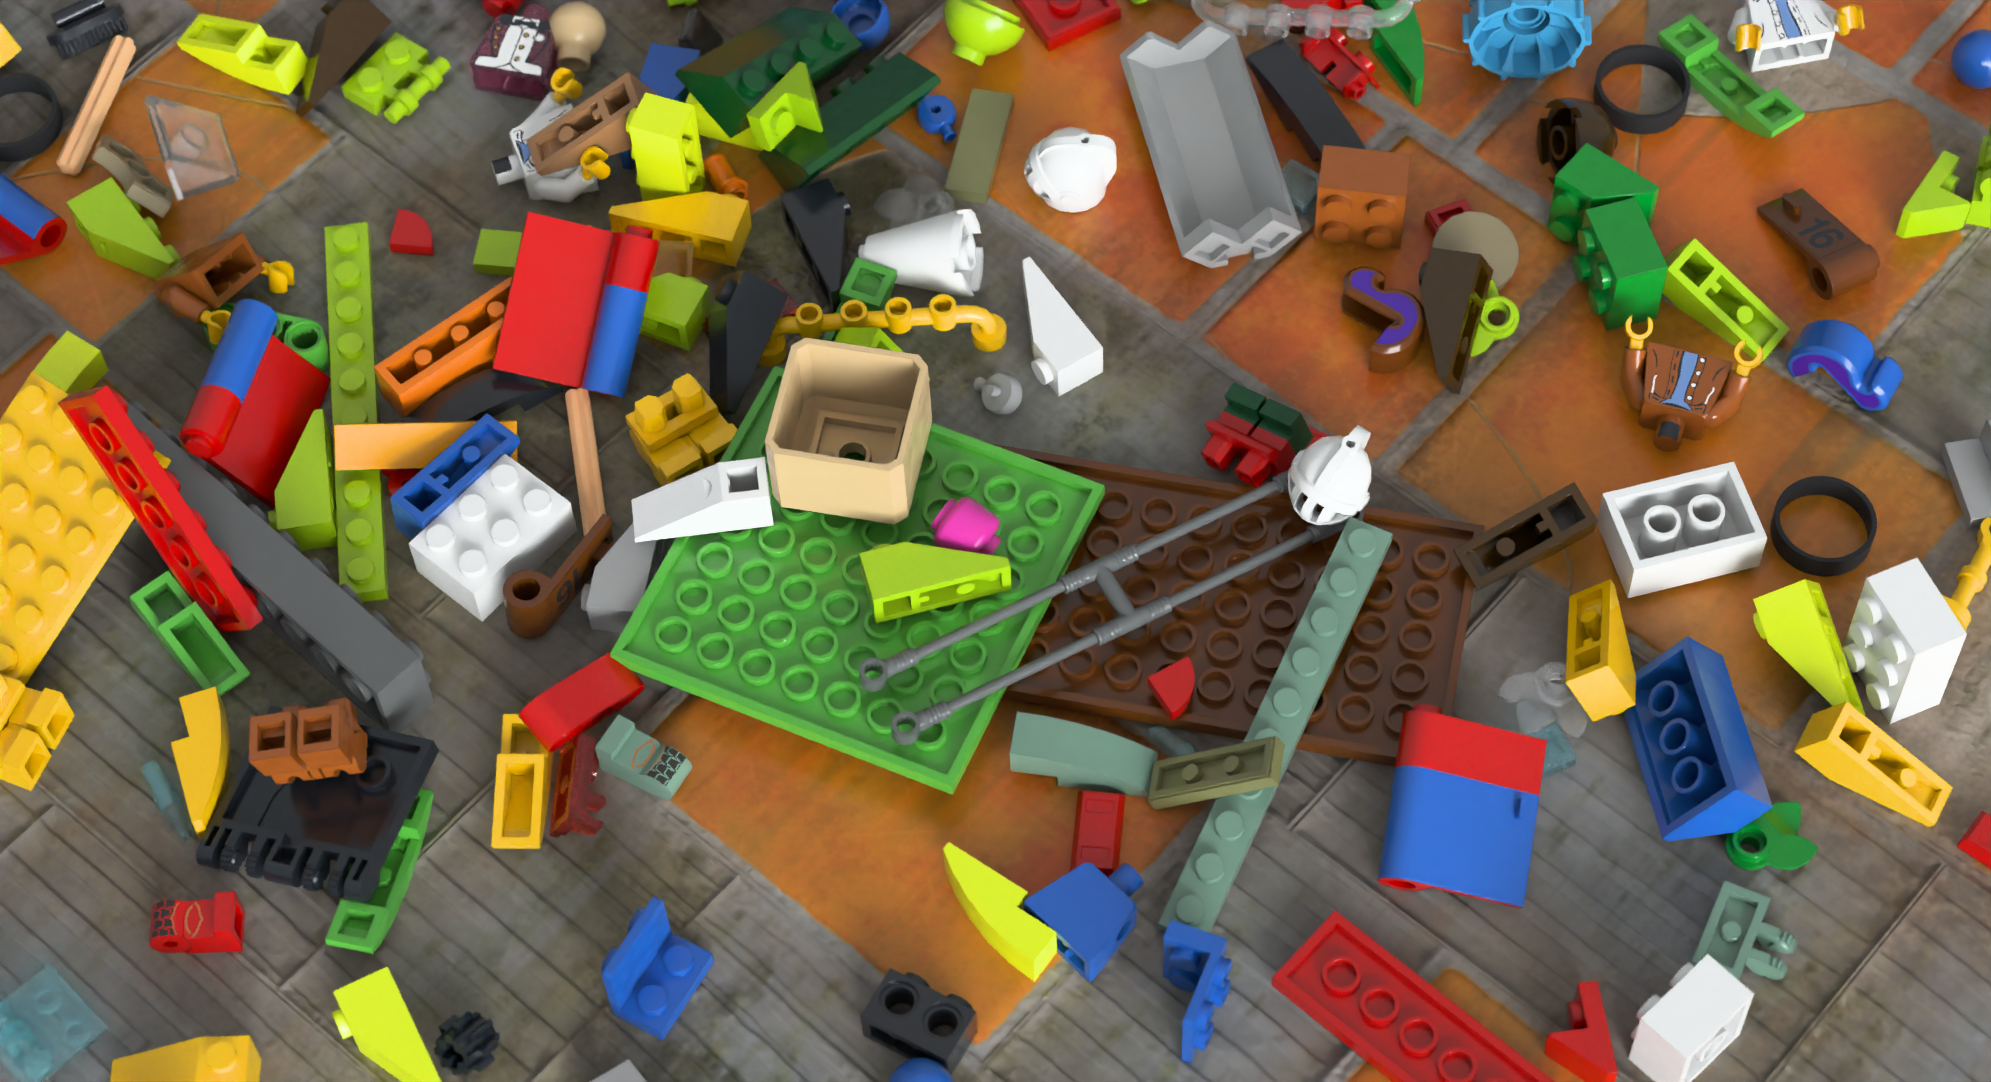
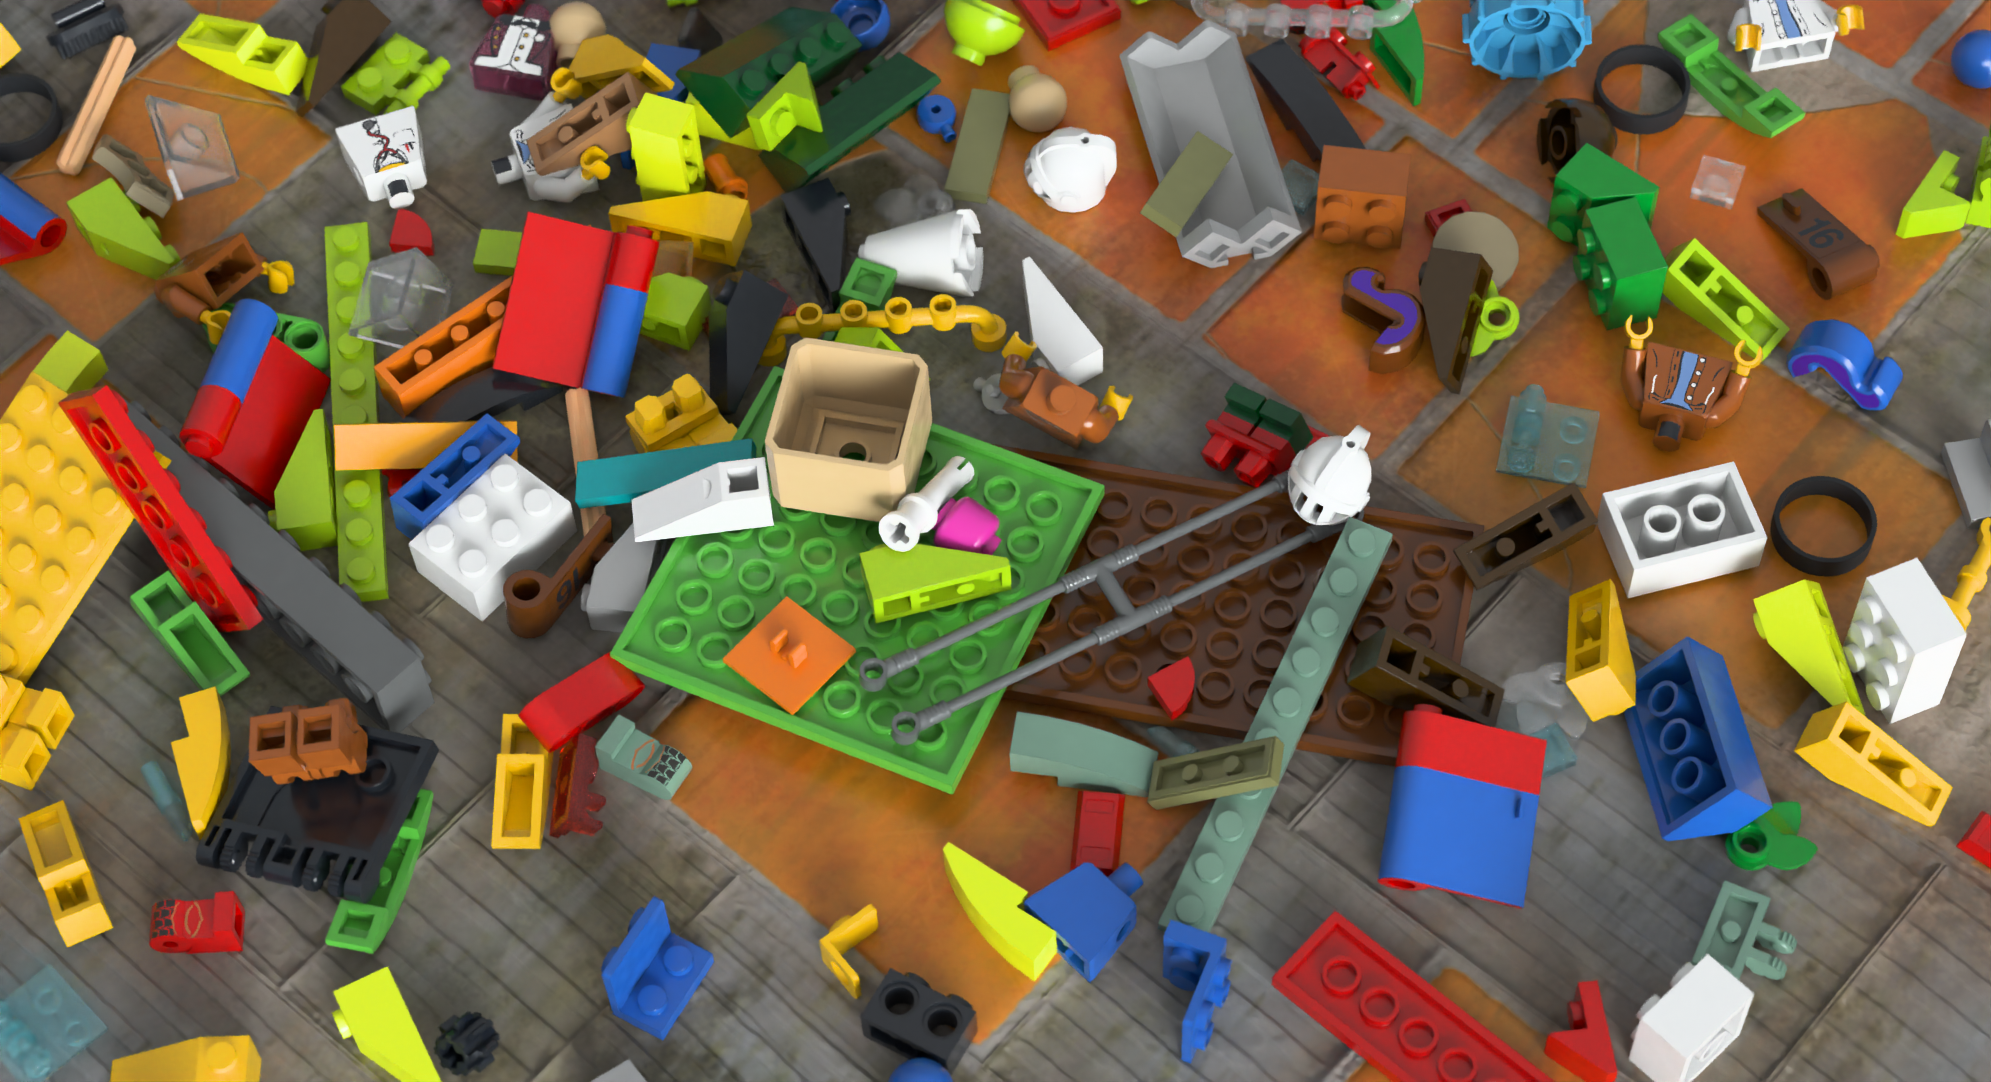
(65, 873): none -> yellow slope
(386, 156): none -> white torso
(400, 299): none -> clear slope
(606, 59): none -> yellow slope
(630, 476): none -> teal tile
(789, 655): none -> orange piece
(842, 937): none -> yellow bracket
(919, 510): none -> white pin
(1036, 99): none -> tan piece
(1053, 401): none -> dark orange torso
(1186, 183): none -> olive tile
(1409, 674): none -> dark brown slope
(1547, 439): none -> clear light blue hinge
(1717, 182): none -> clear plate

